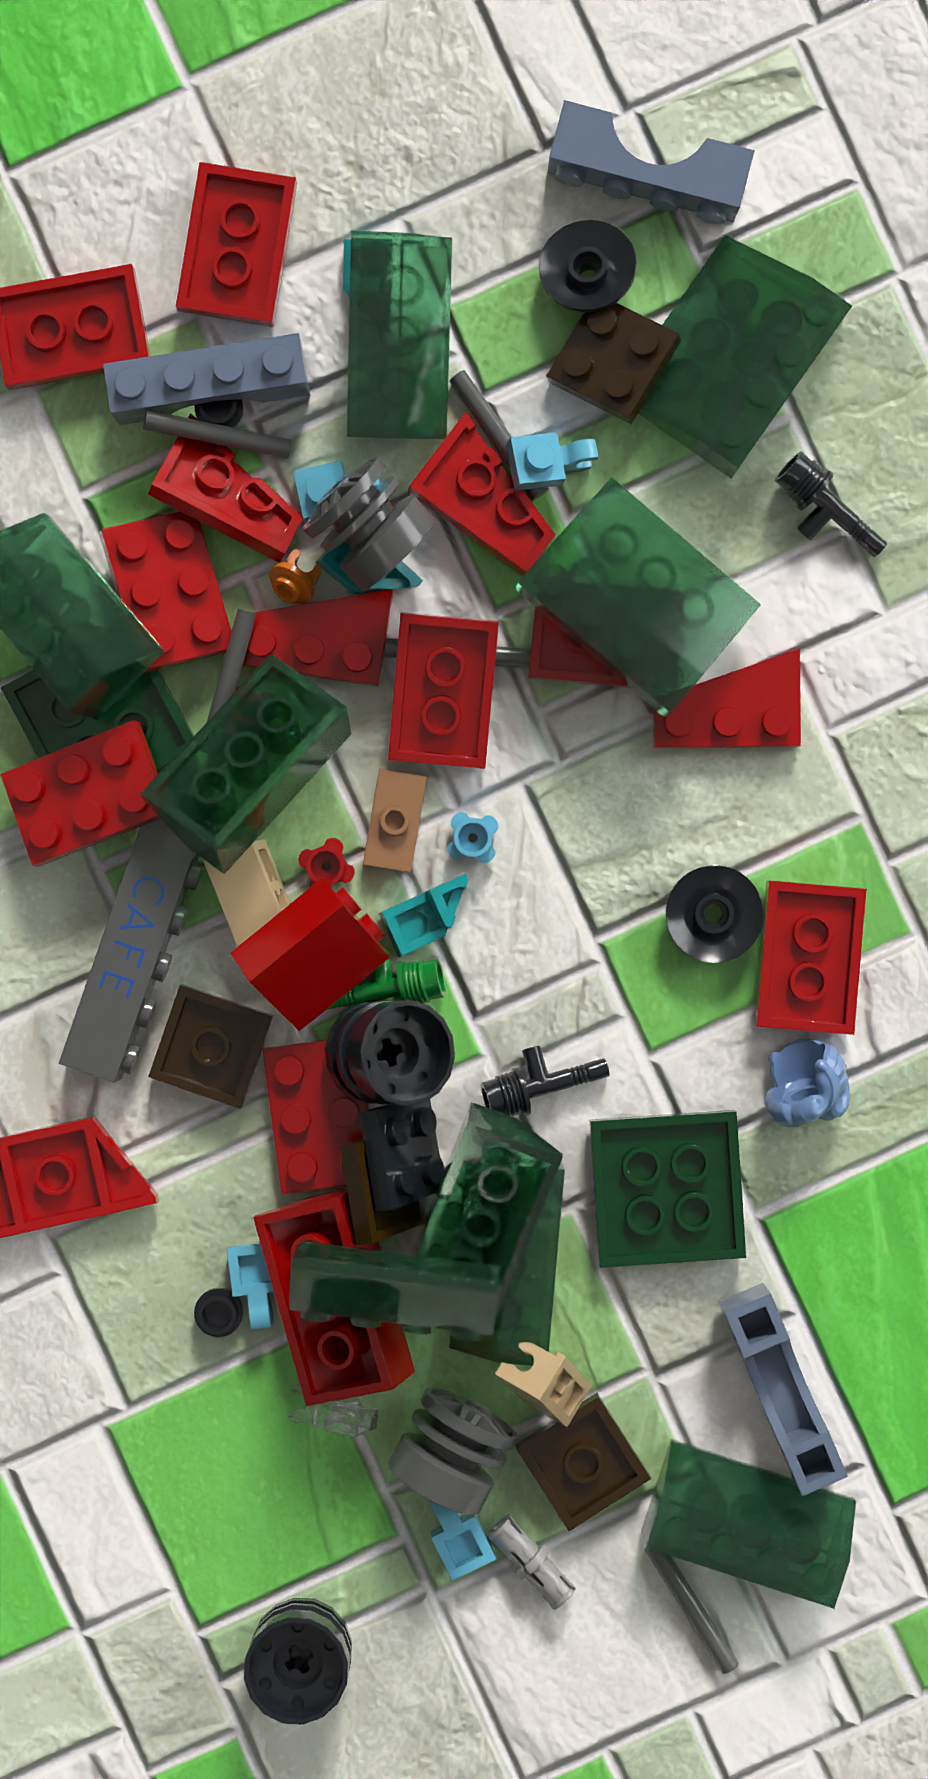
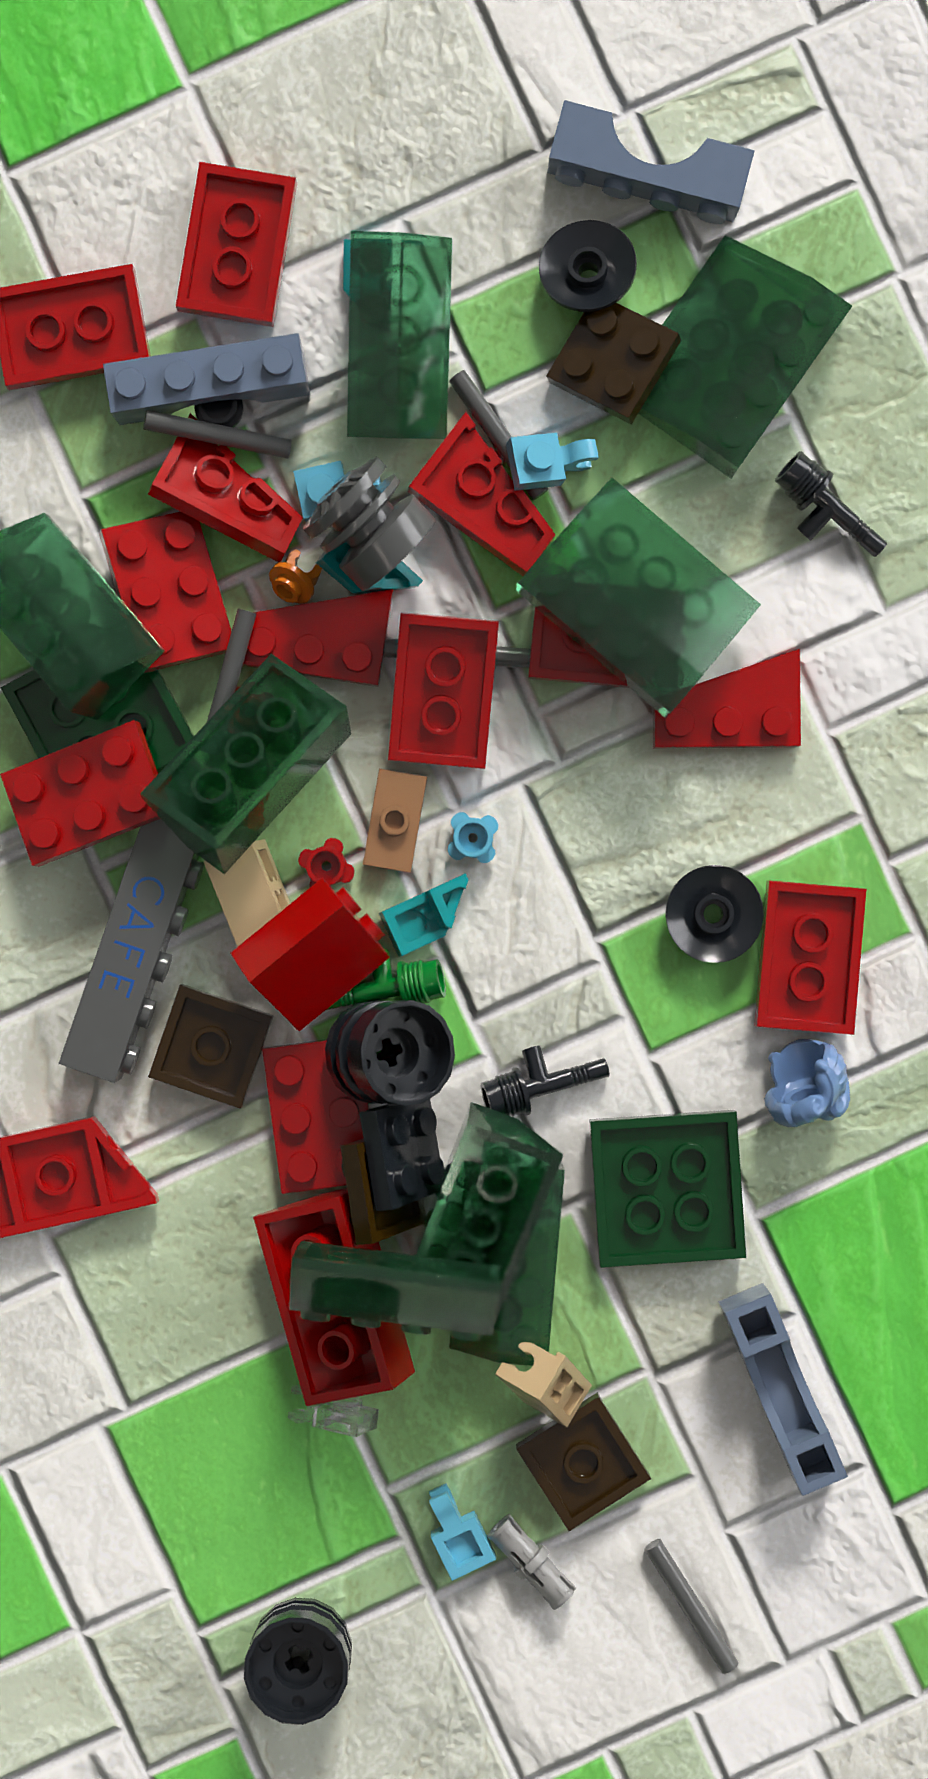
(218, 1312): black plate -> none
(251, 1278): medium azure plate -> none
(448, 1459): dark grey wheel -> none
(750, 1524): clear green slope -> none

